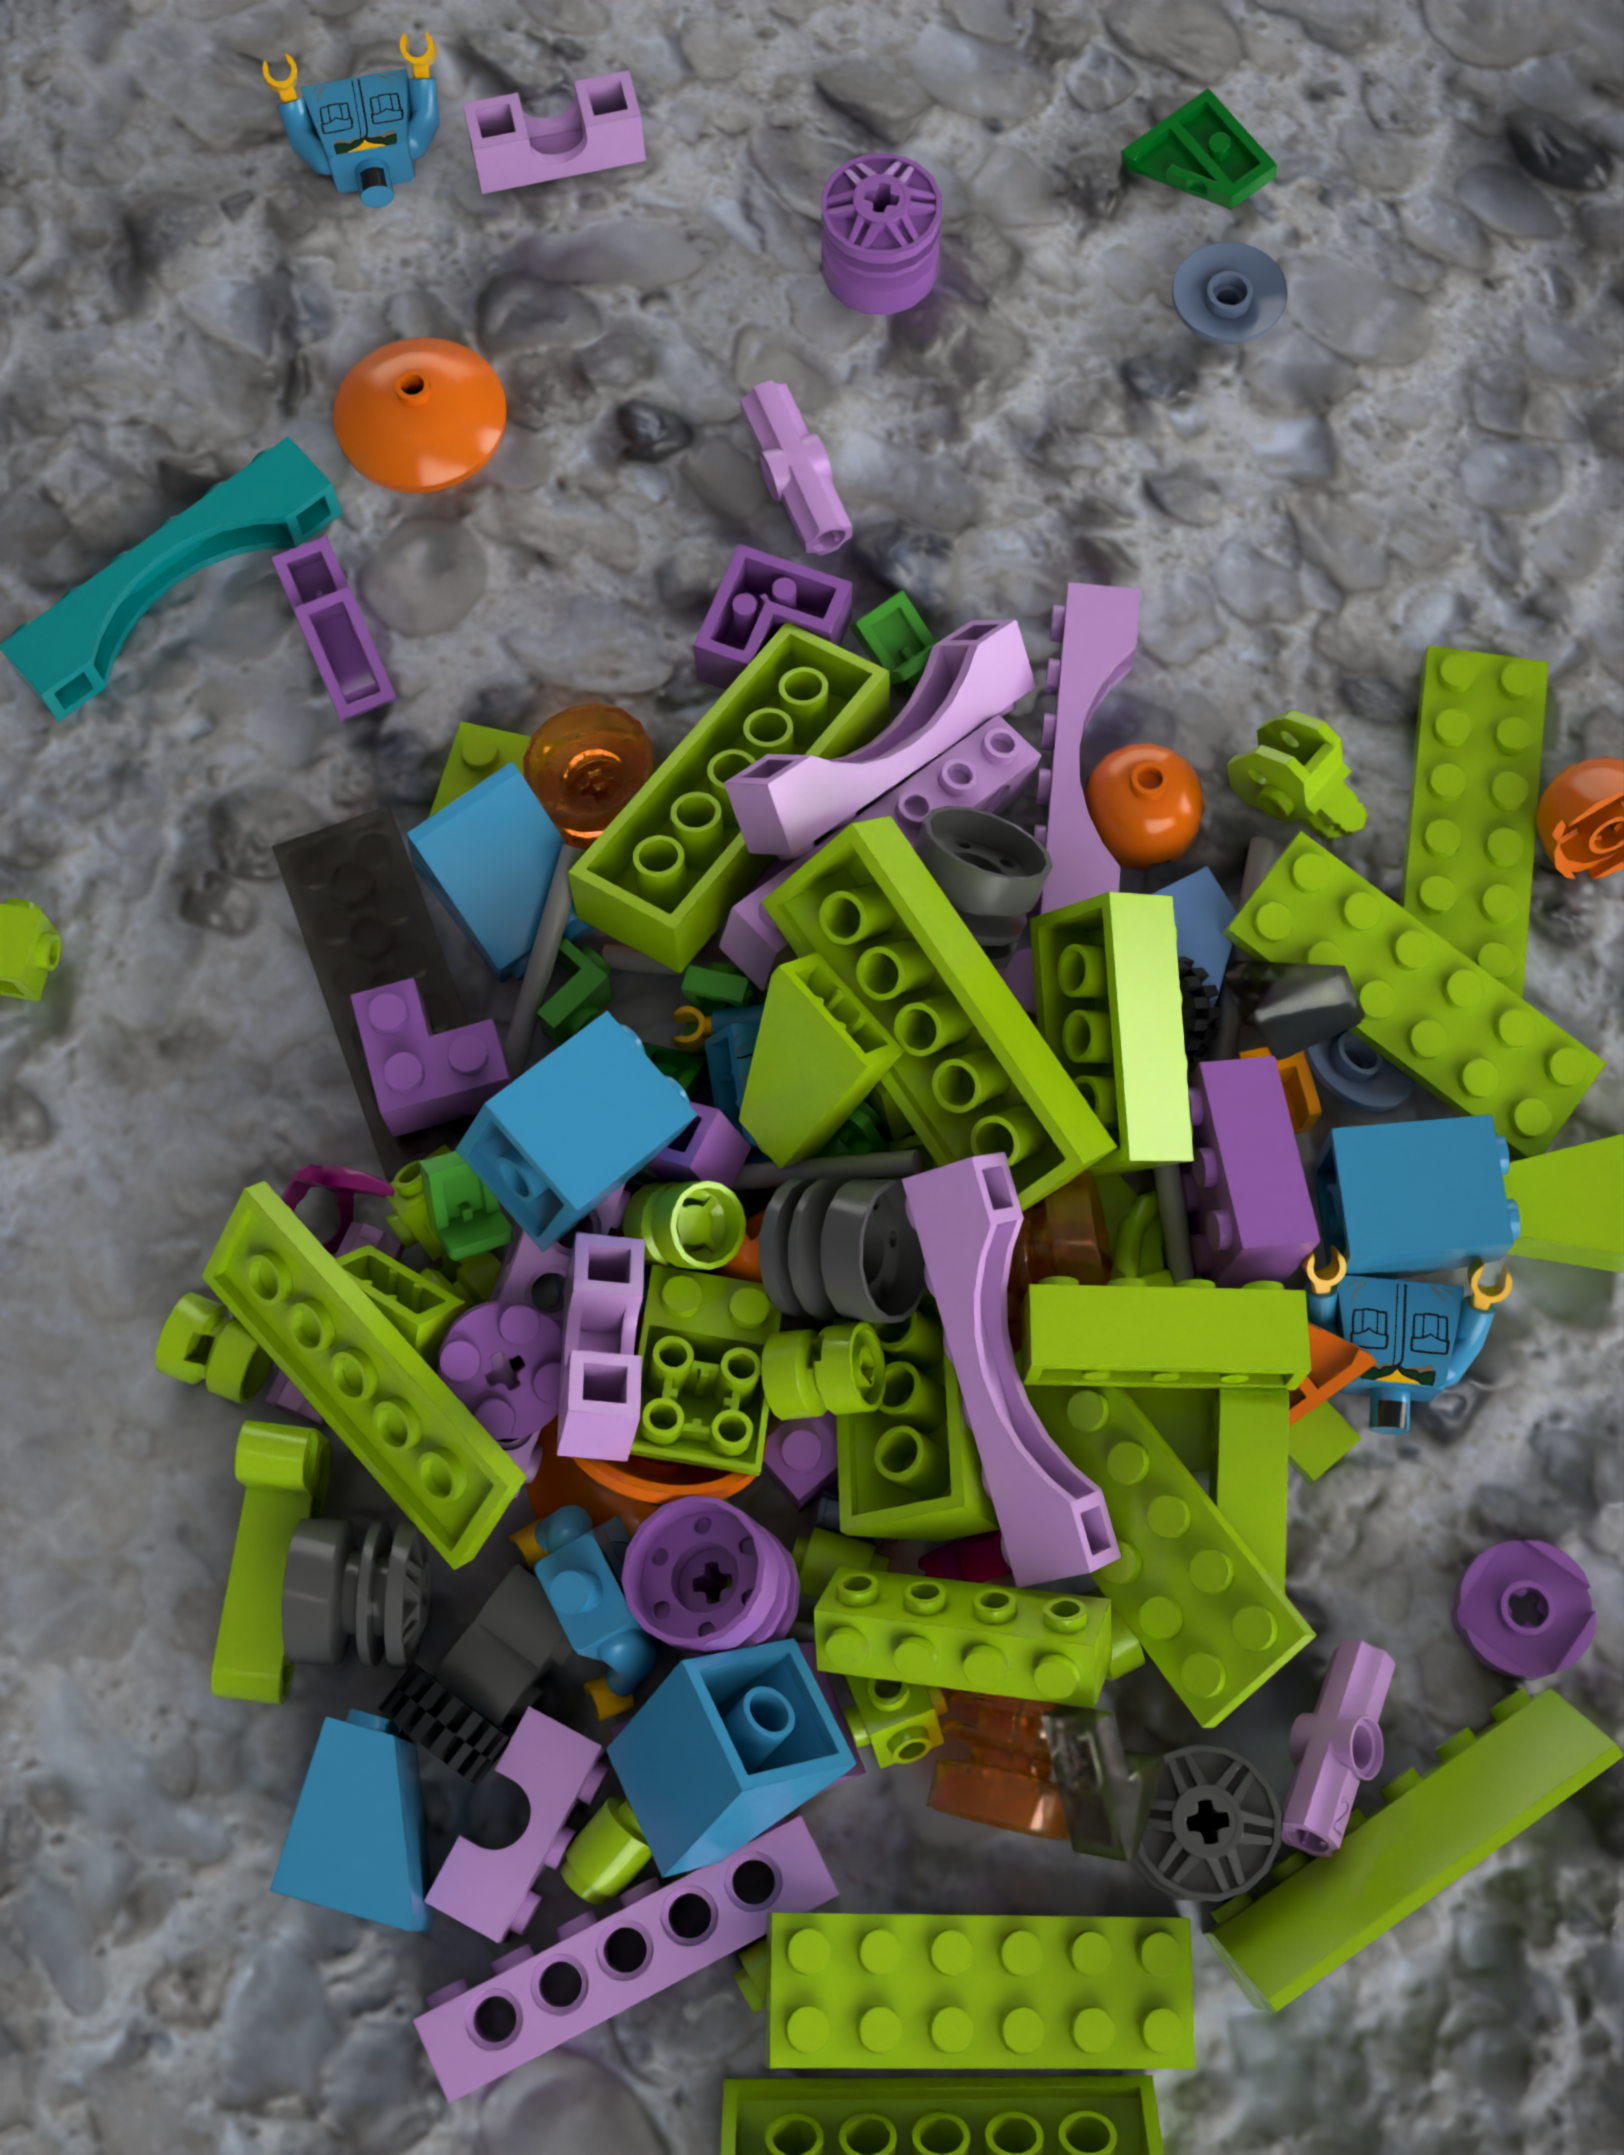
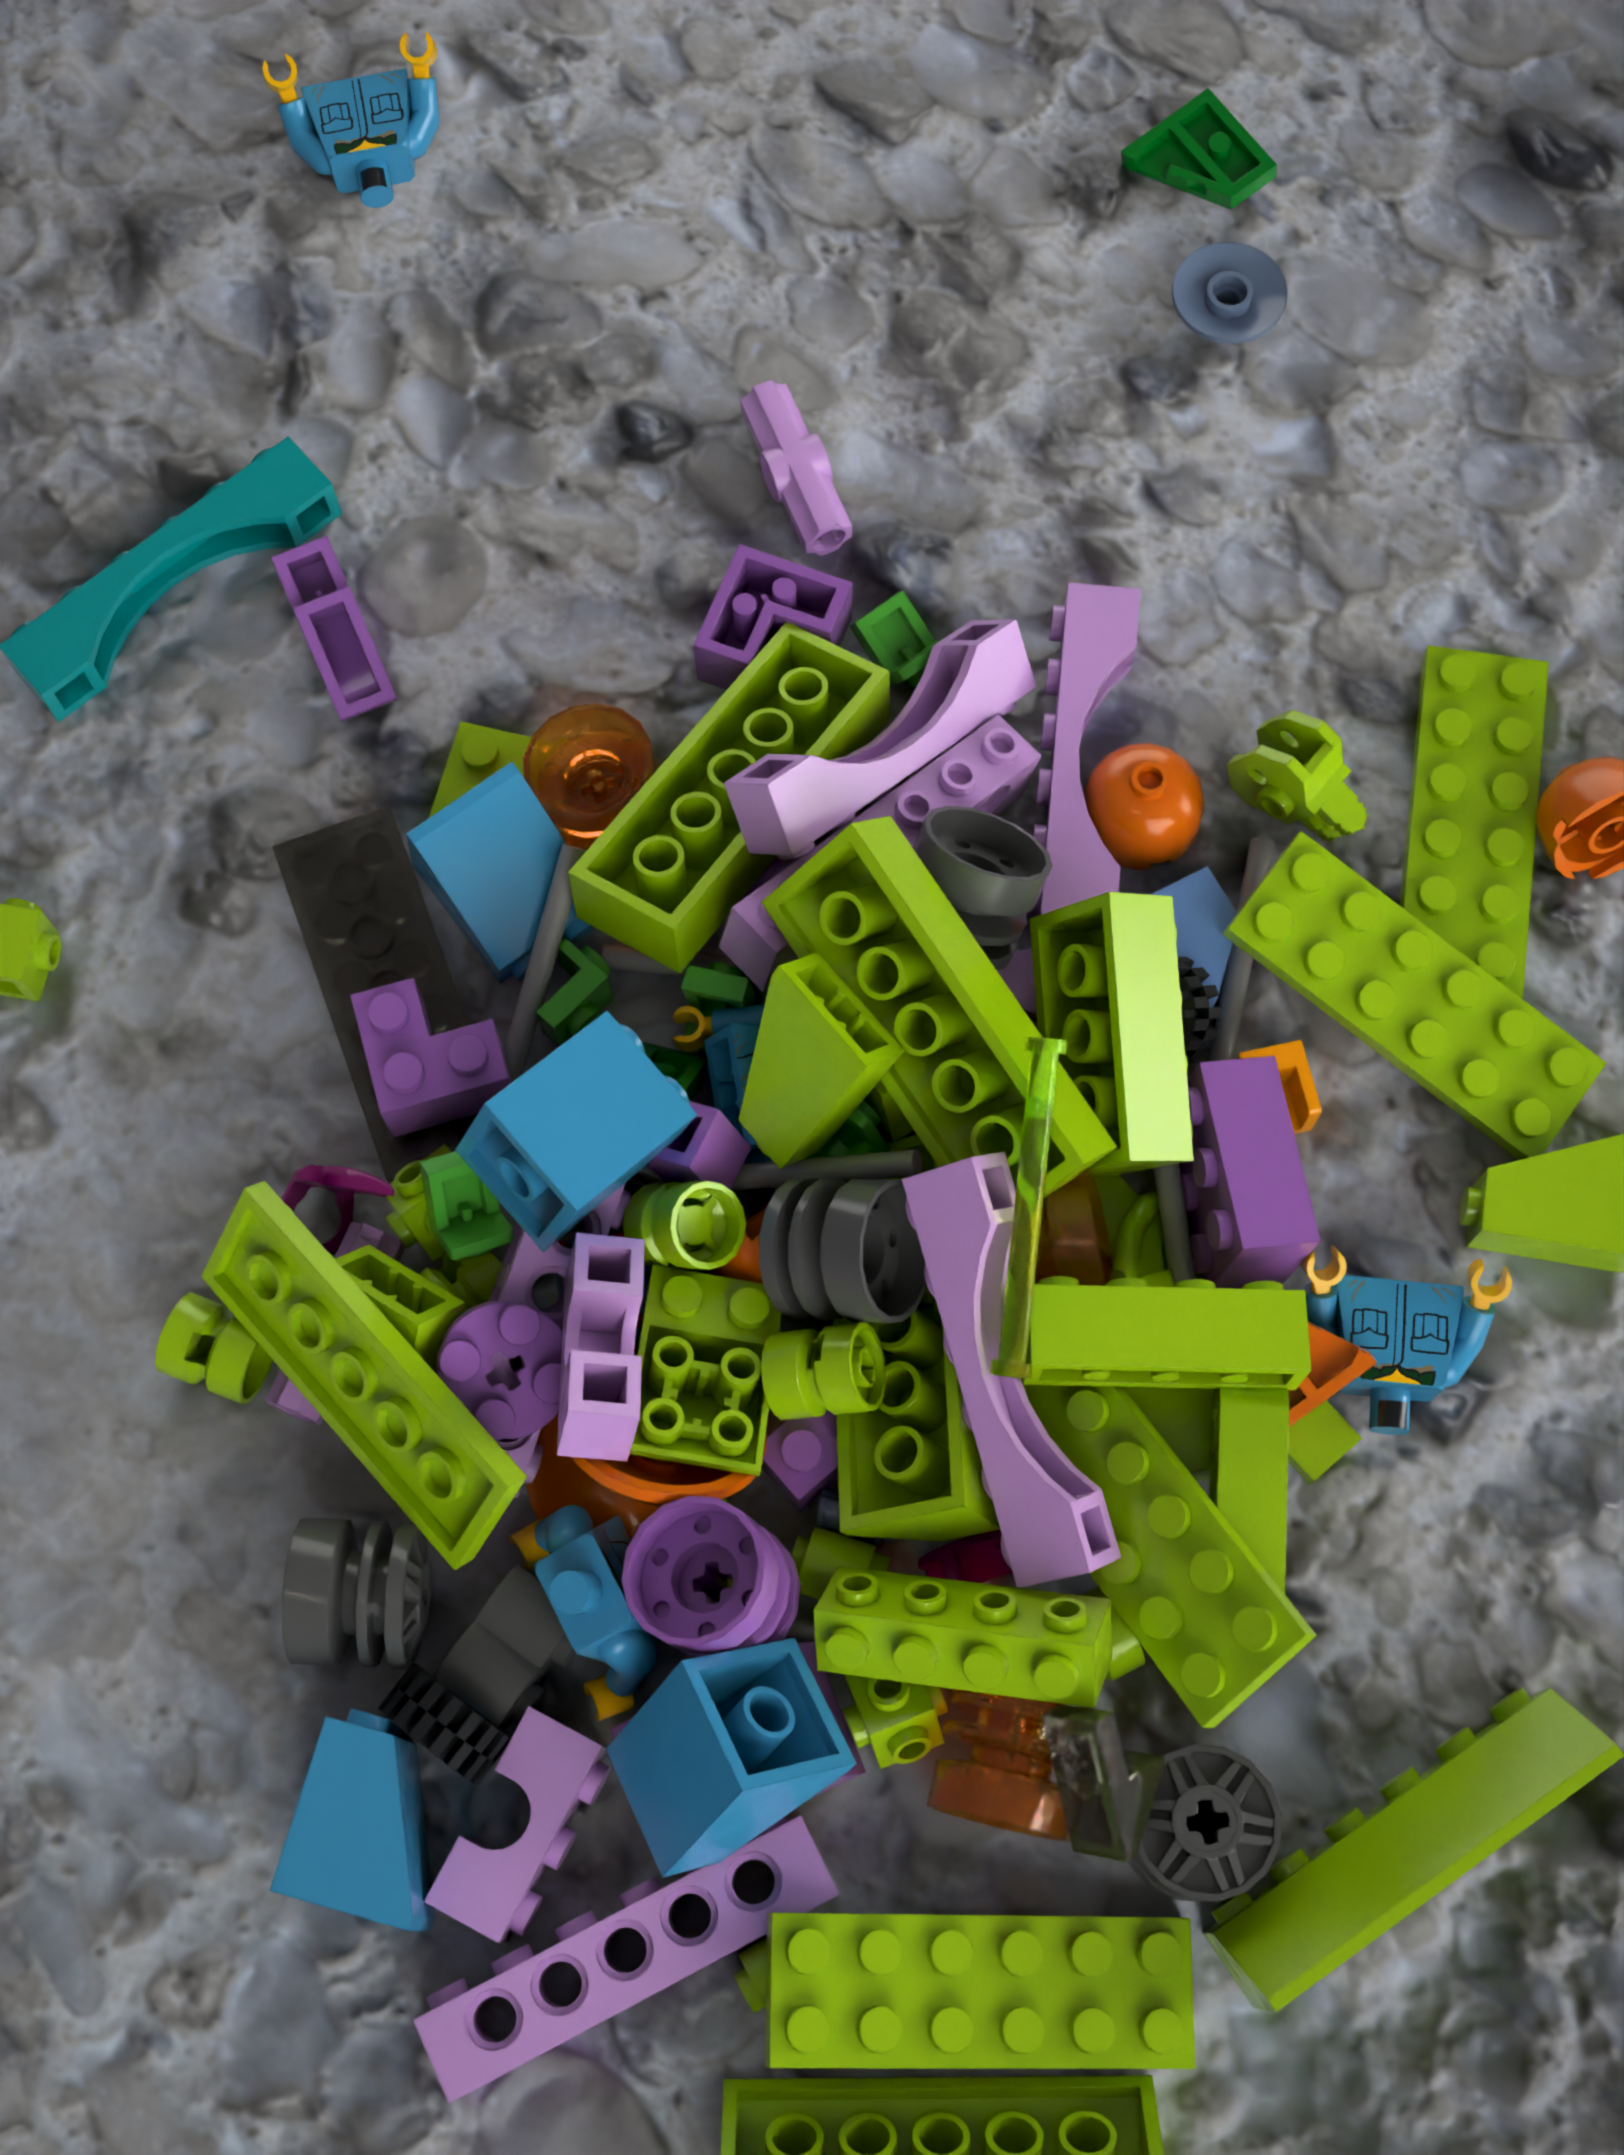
(284, 1481): lime beam -> none
(424, 437): orange dish -> none
(591, 136): lavender arch -> none
(606, 1853): lime brick -> none
(880, 233): medium lavender wheel -> none
(1028, 1207): none -> clear neon green bar
(1294, 1002): clear smoke slope -> none
(1336, 1748): lavender piece -> none
(1358, 1073): sand blue dish -> none
(1415, 1196): dark azure slope -> none
(1562, 1602): medium lavender plate -> none

